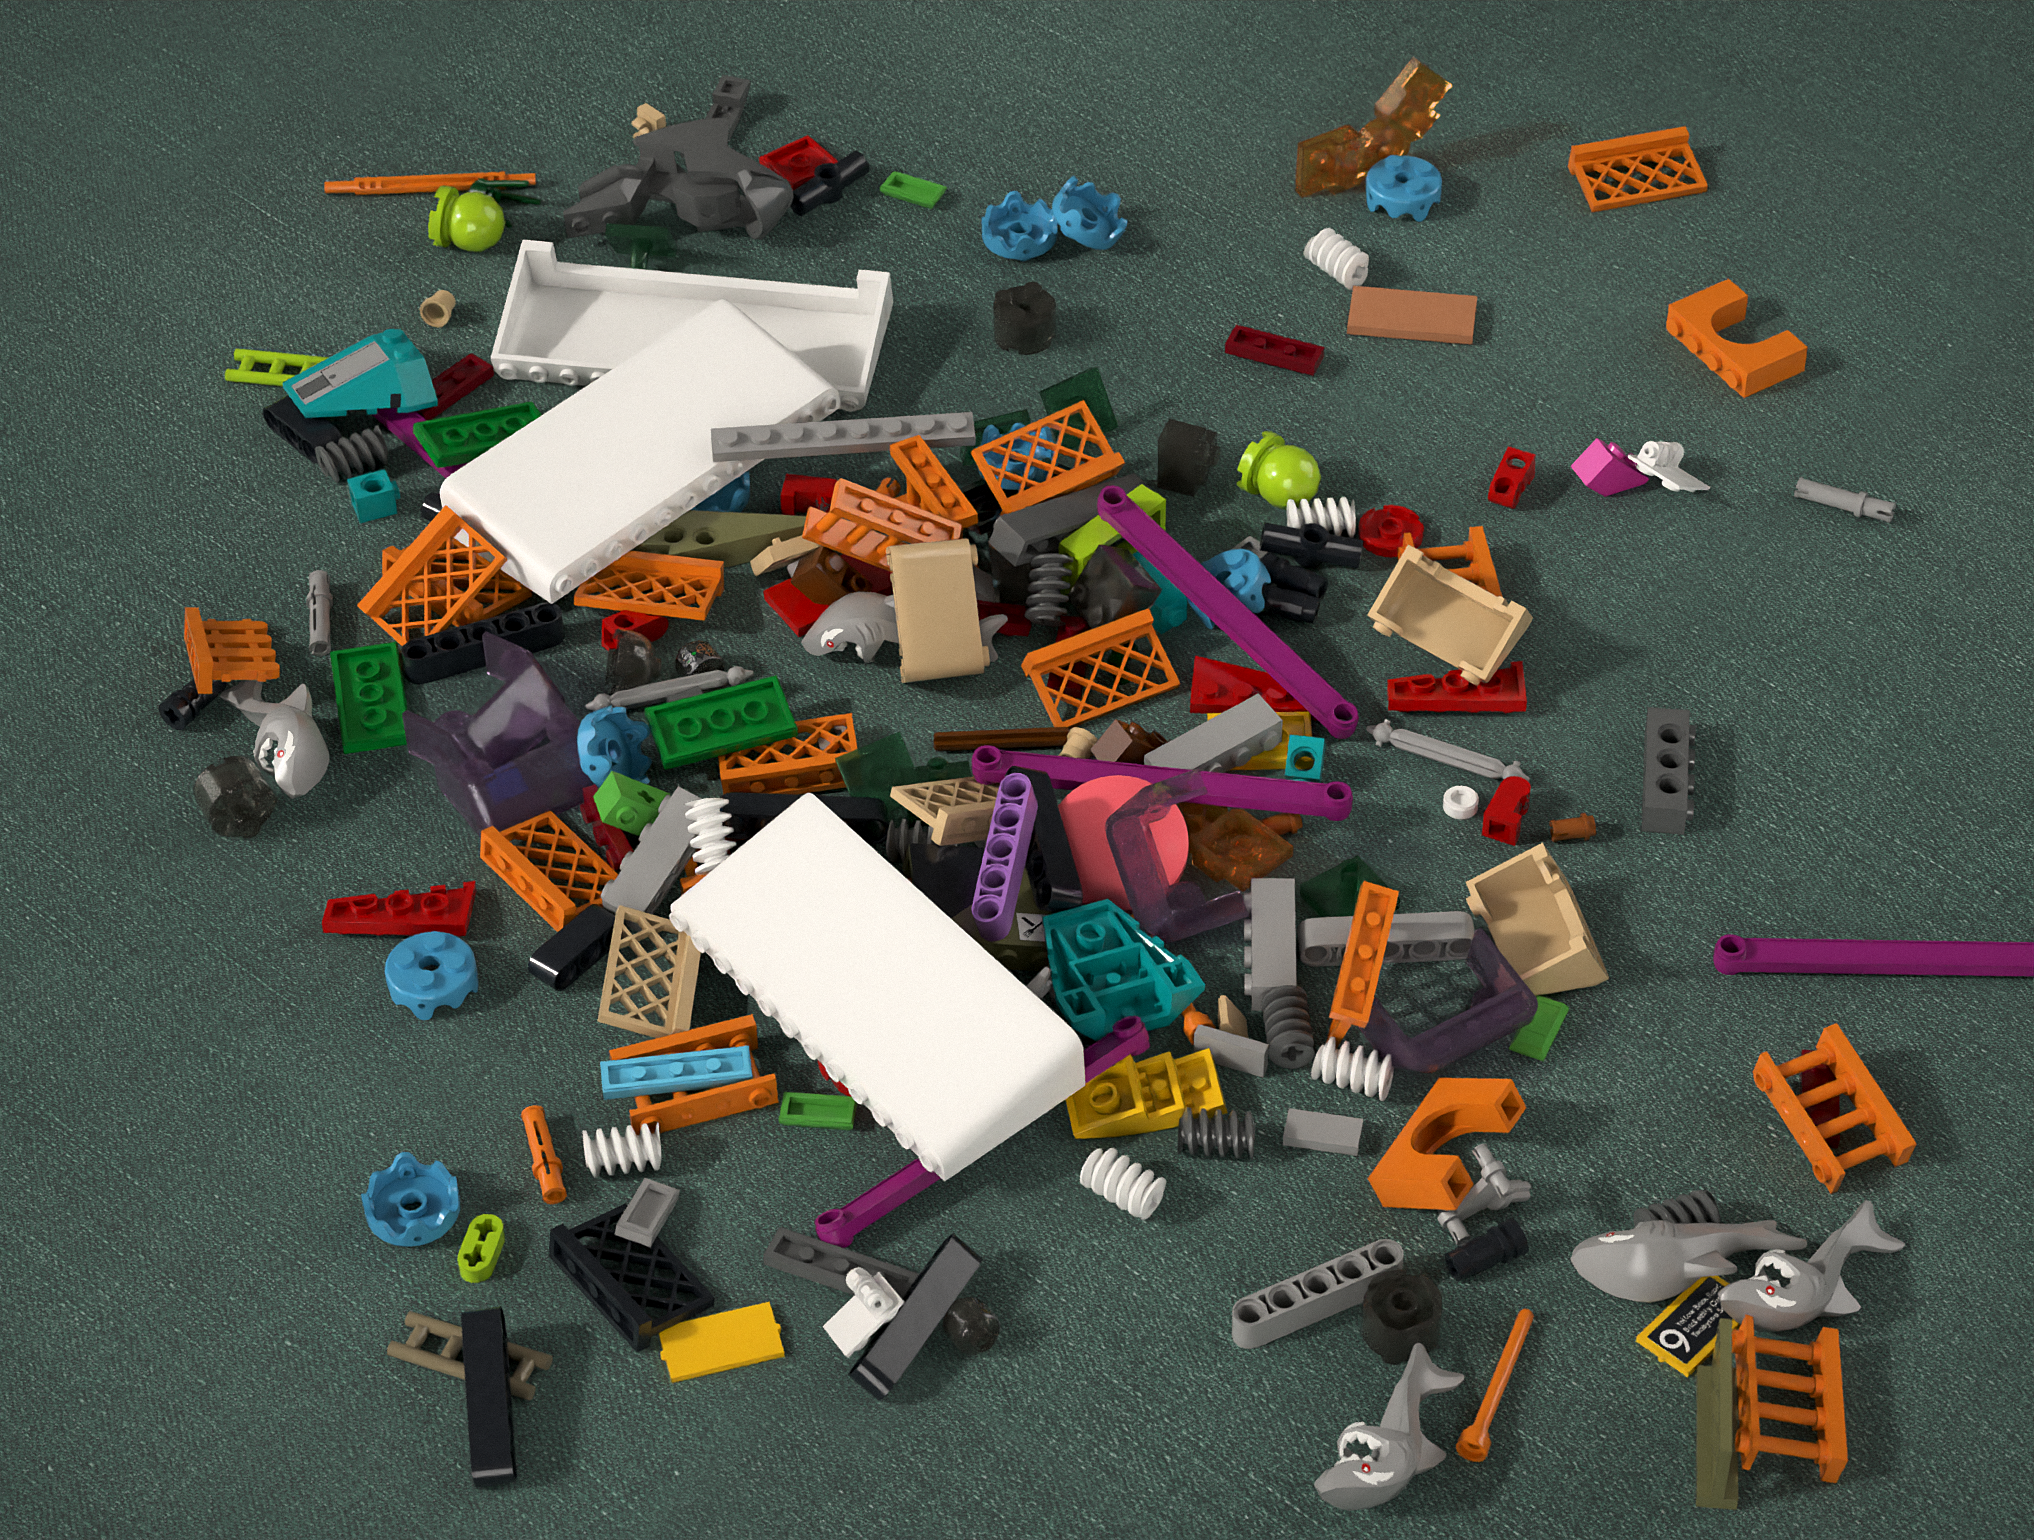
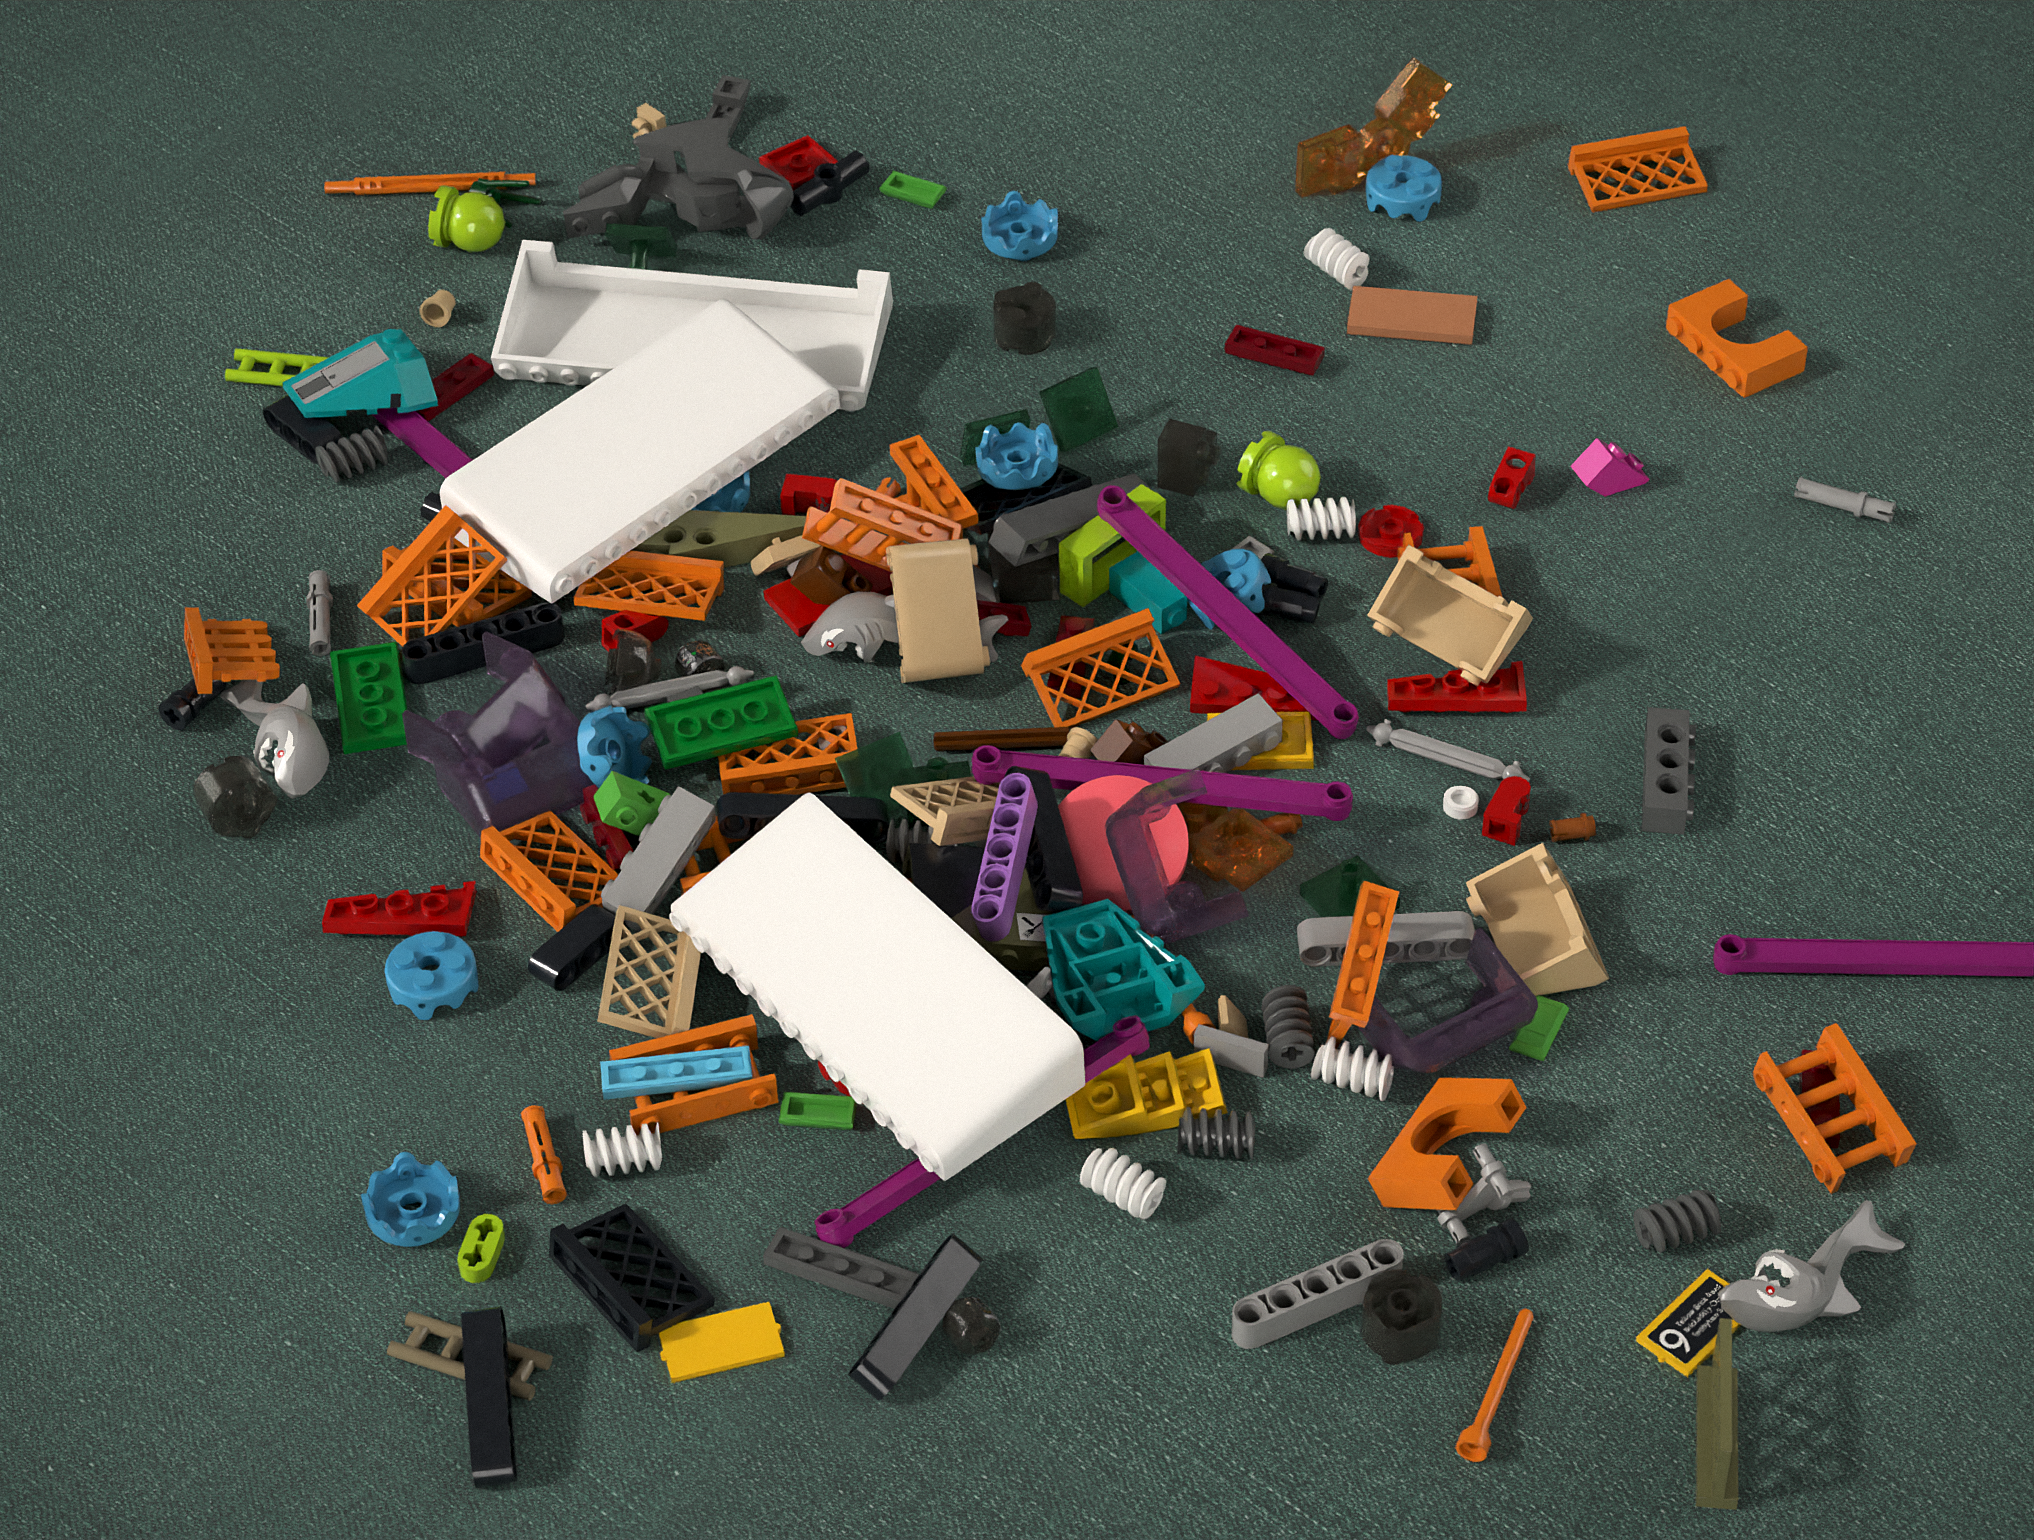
(373, 495): teal brick -> none
(469, 435): green tile -> none
(647, 1212): light grey tile -> none
(710, 832): white piece -> none
(839, 436): light grey plate -> none
(865, 1312): white hinge -> none
(1046, 589): dark grey piece -> none
(1067, 481): orange fence -> none
(1088, 215): dark azure plate -> none
(1112, 587): clear smoke brick -> none
(1271, 937): light grey brick -> none
(1305, 747): teal brick -> none
(1311, 545): black piece -> none
(1323, 1132): light grey tile -> none
(1397, 1444): light grey piece -> none
(1663, 461): white hinge -> none
(1667, 1258): light grey piece -> none
(1824, 1386): orange fence -> none

